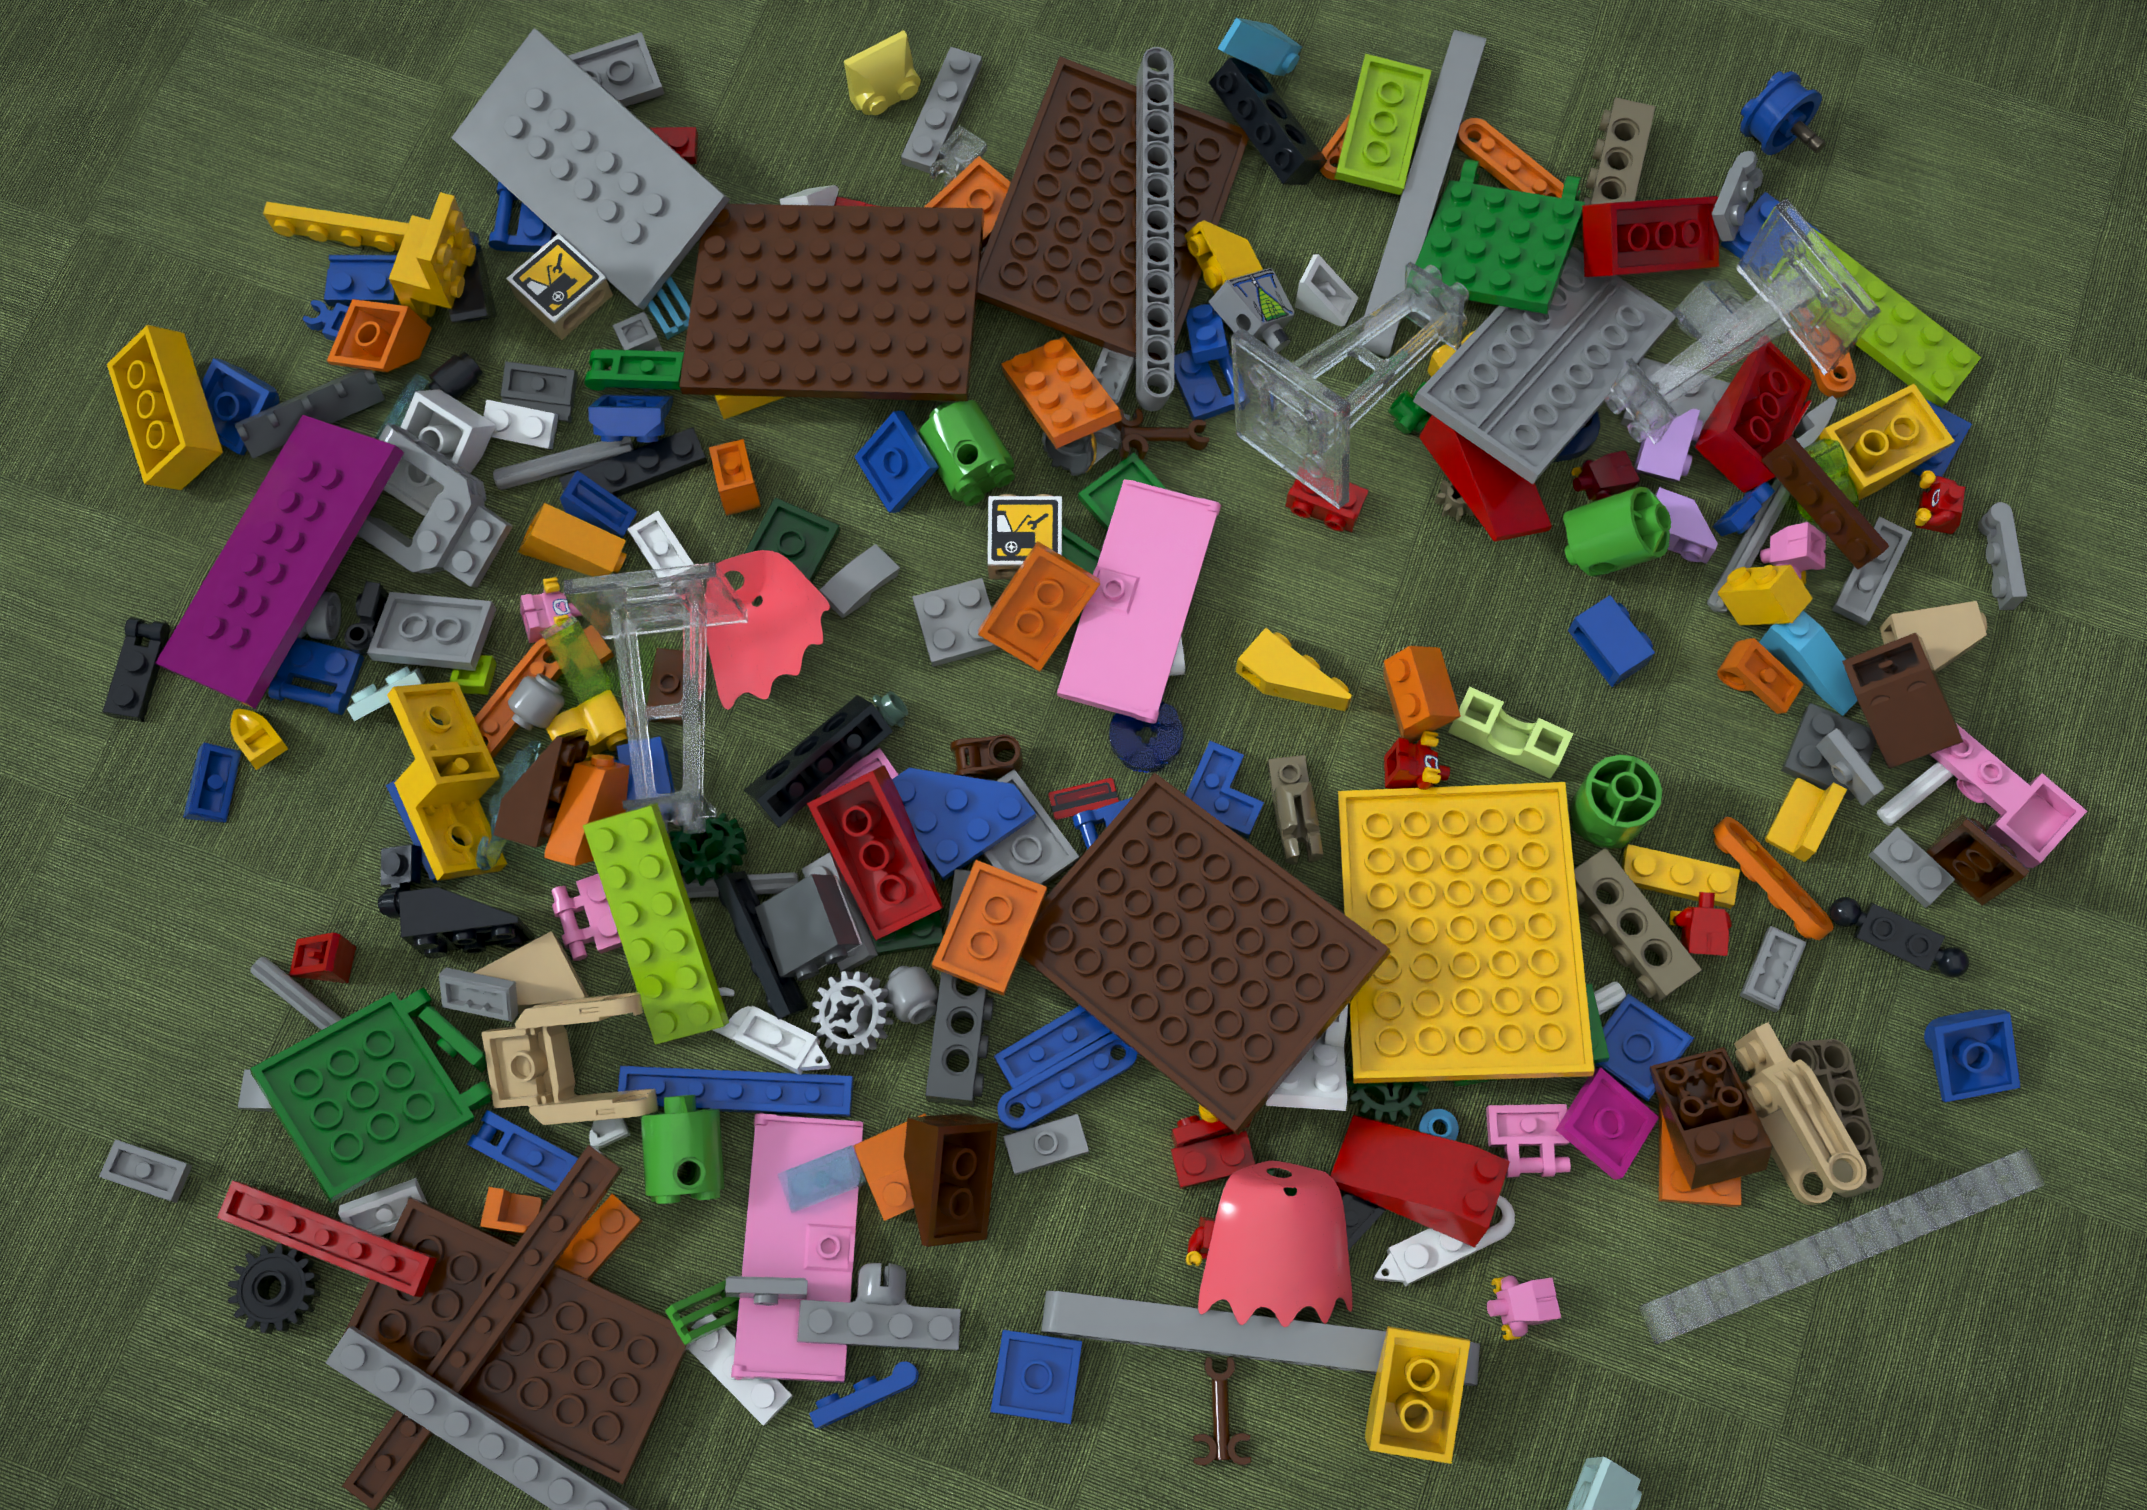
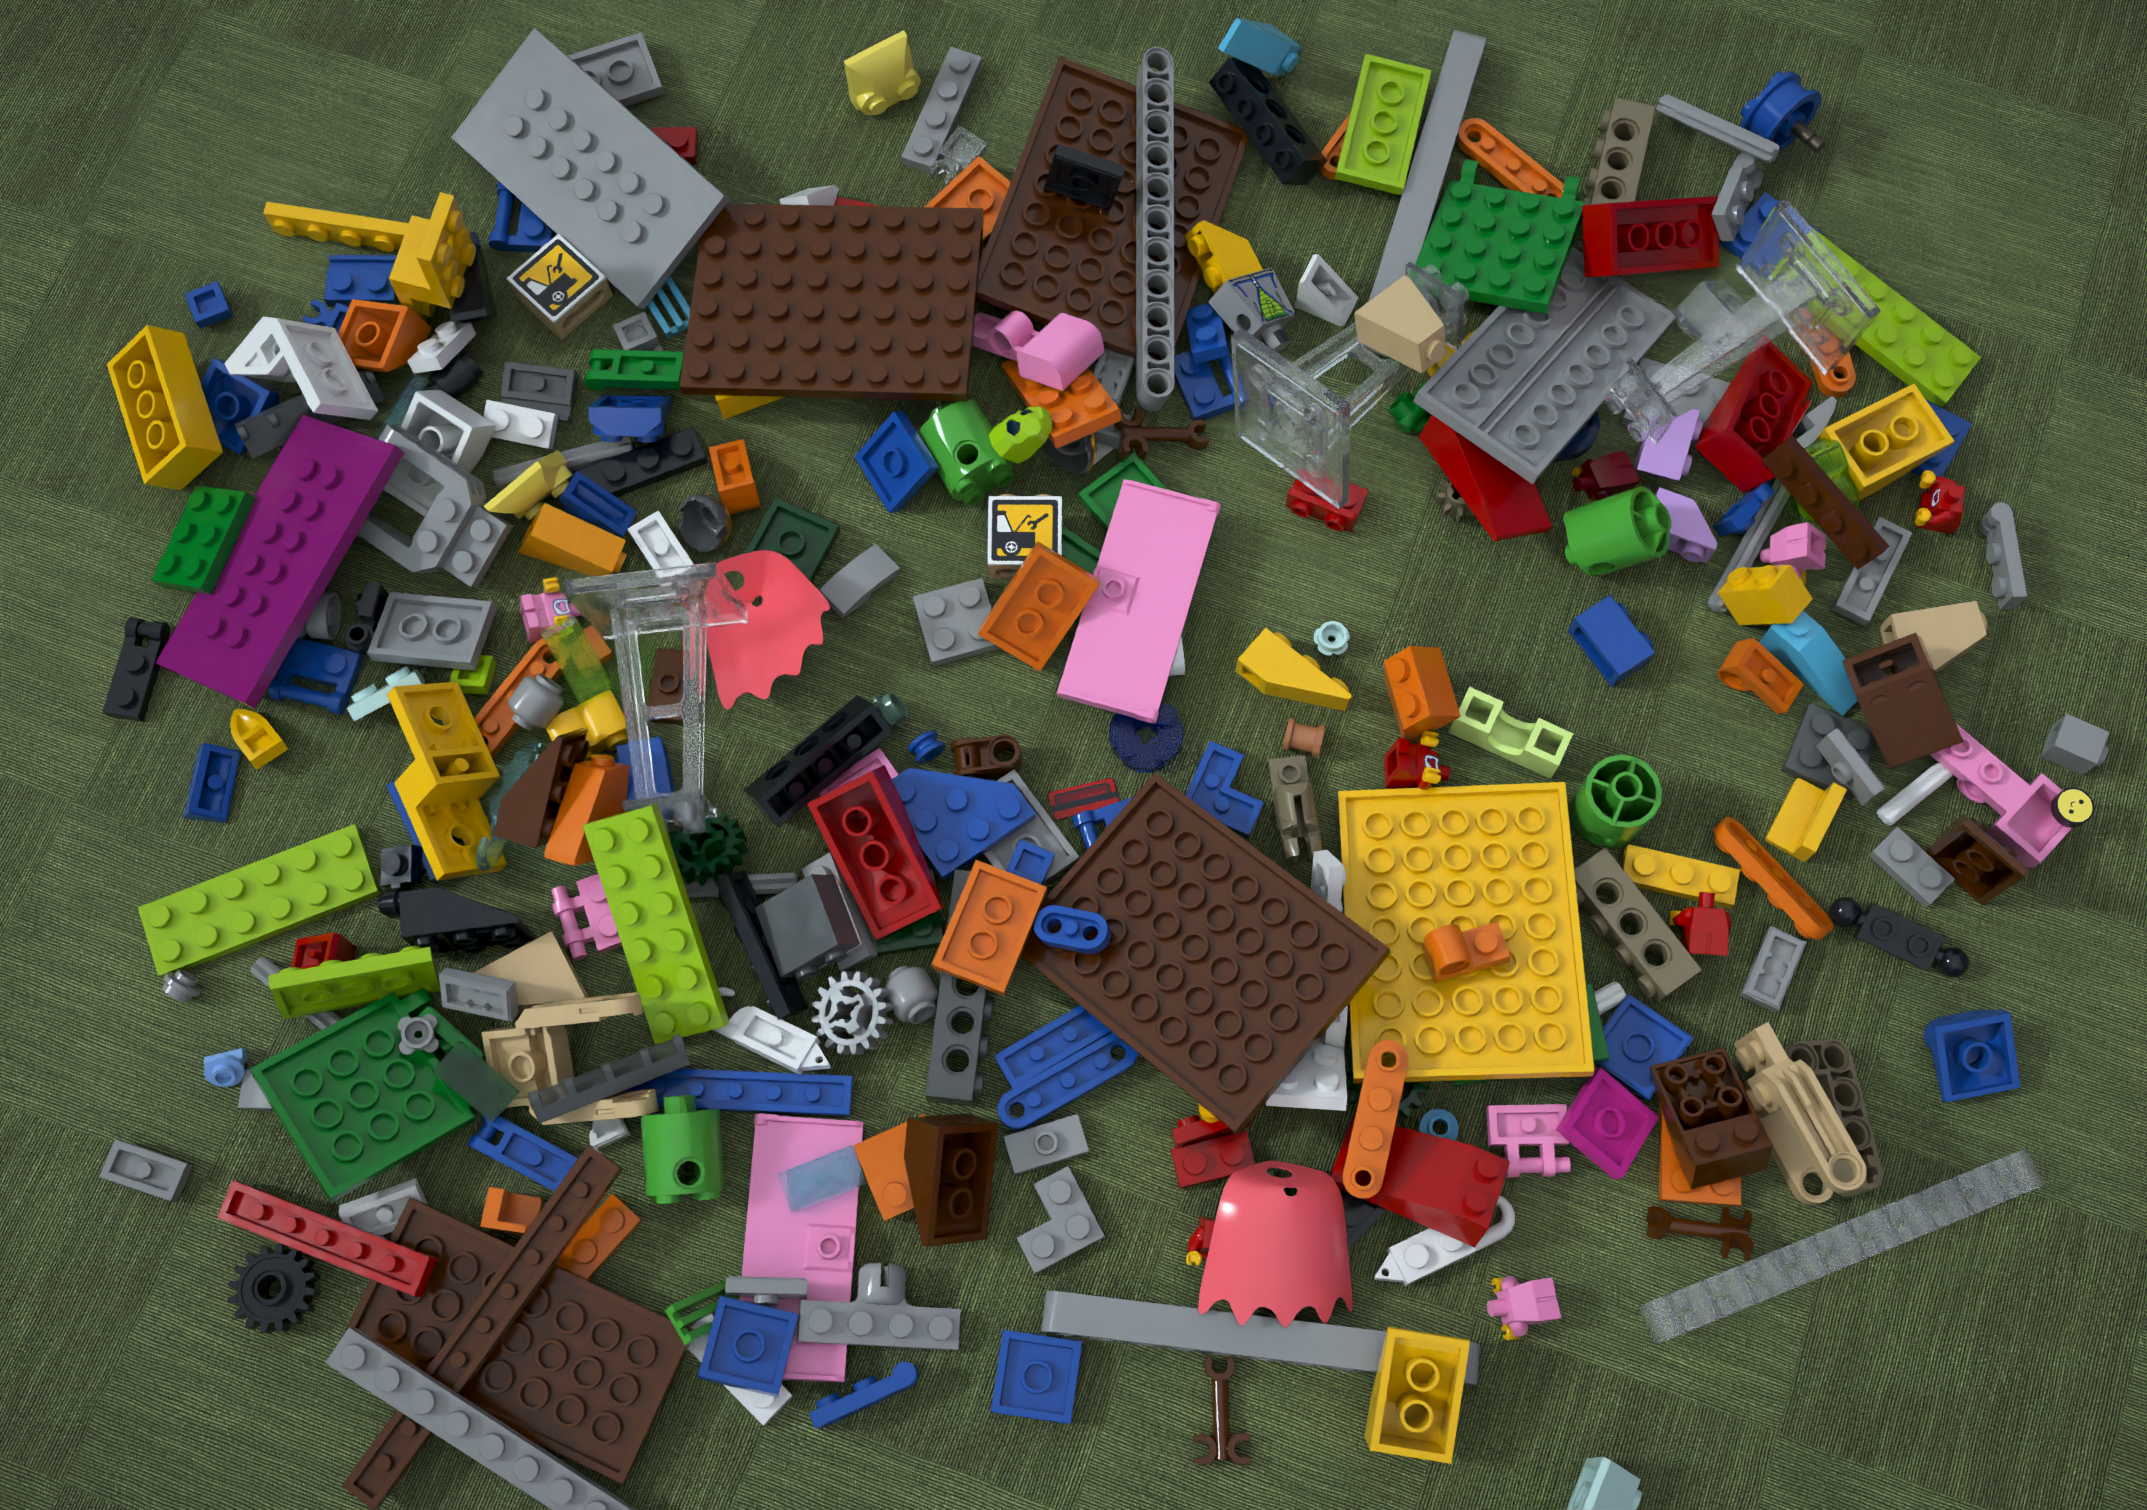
(181, 985): none -> light grey plate
(203, 539): none -> green plate
(208, 304): none -> blue plate
(225, 1068): none -> light blue plate
(259, 901): none -> lime plate
(305, 356): none -> white bracket
(353, 982): none -> lime plate
(408, 1028): none -> light grey plate
(441, 347): none -> white plate
(476, 1081): none -> clear green plate
(534, 485): none -> light yellow slope
(608, 1079): none -> dark grey hinge
(704, 523): none -> dark grey hair
(748, 1346): none -> blue plate
(926, 747): none -> blue bush
(1021, 434): none -> lime rock
(1031, 862): none -> blue plate
(1048, 356): none -> bright pink plate
(1070, 1227): none -> light grey plate
(1074, 929): none -> blue plate
(1084, 177): none -> black plate
(1303, 737): none -> nougat bush
(1328, 878): none -> white plate
(1335, 630): none -> light aqua plate
(1375, 1119): none -> orange plate
(1402, 326): none -> tan slope
(1460, 953): none -> orange plate
(1718, 128): none -> light grey axle
(1731, 1231): none -> reddish brown bar
(2072, 807): none -> light yellow tile
(2075, 744): none -> light grey brick

